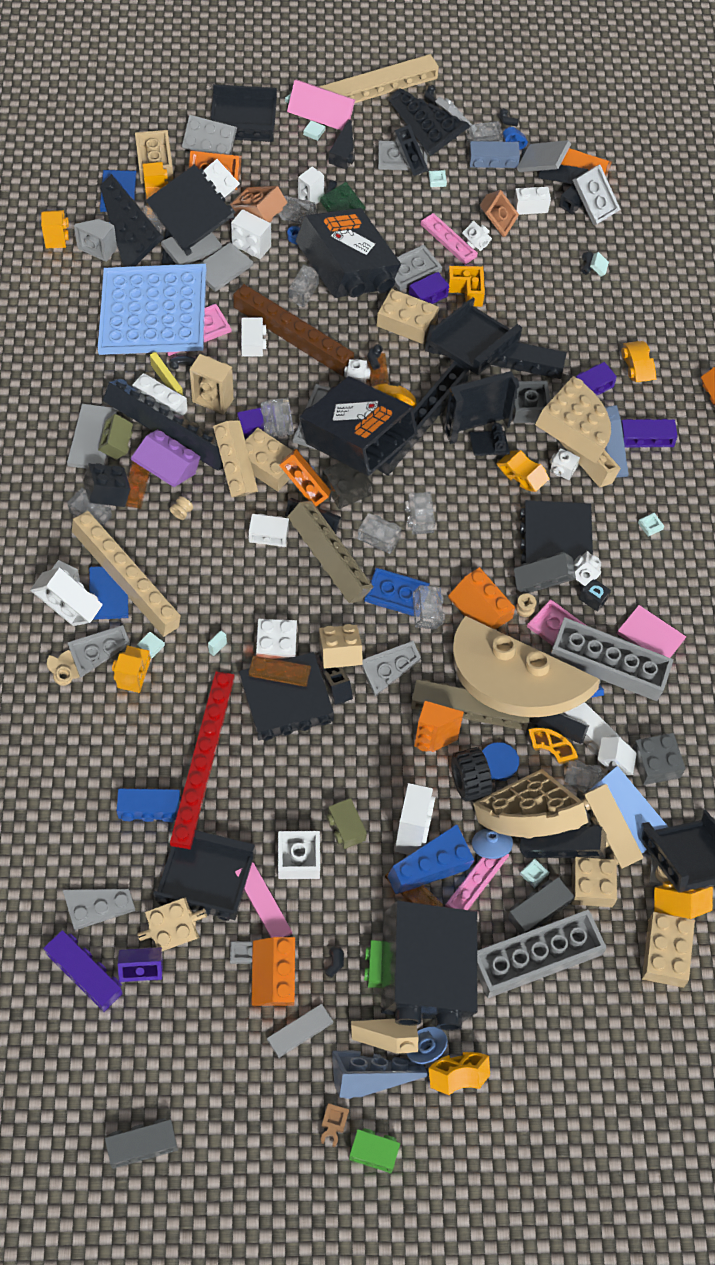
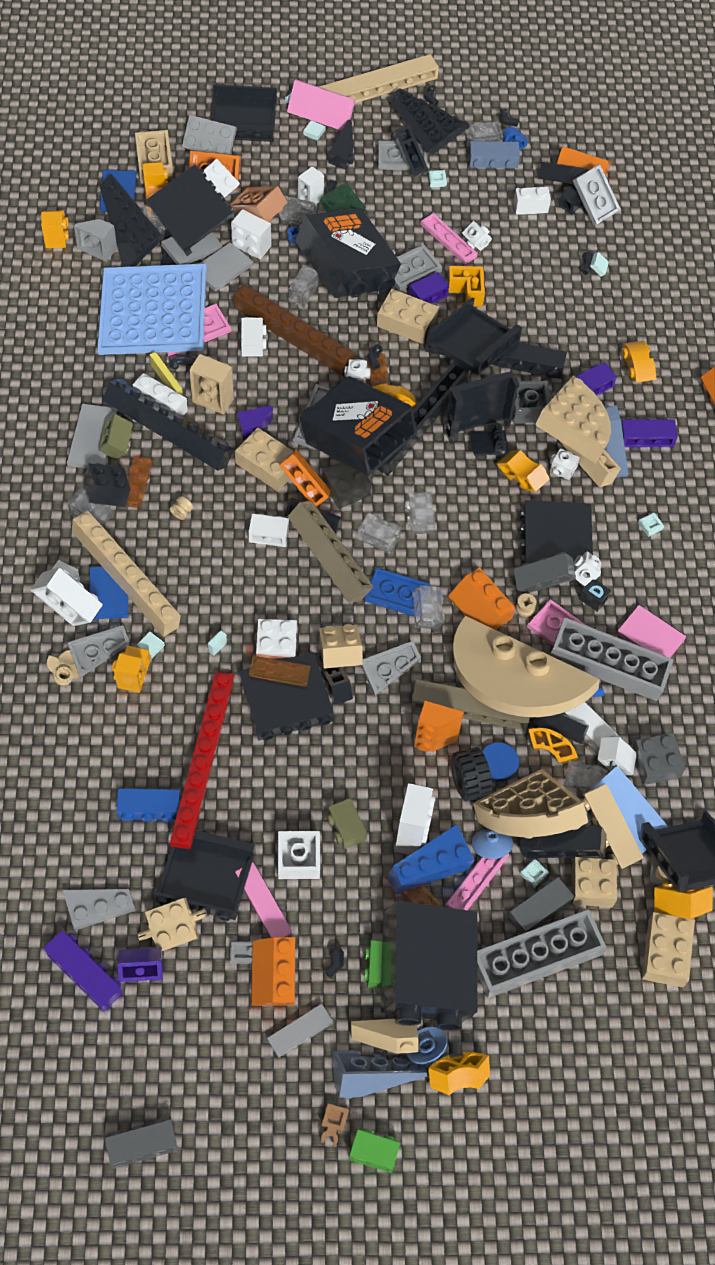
(166, 458): medium lavender slope -> none
(235, 458): tan brick -> none
(277, 417): clear brick -> none
(451, 109): light grey wing -> none
(499, 211): nougat slope -> none
(544, 156): light grey tile -> none

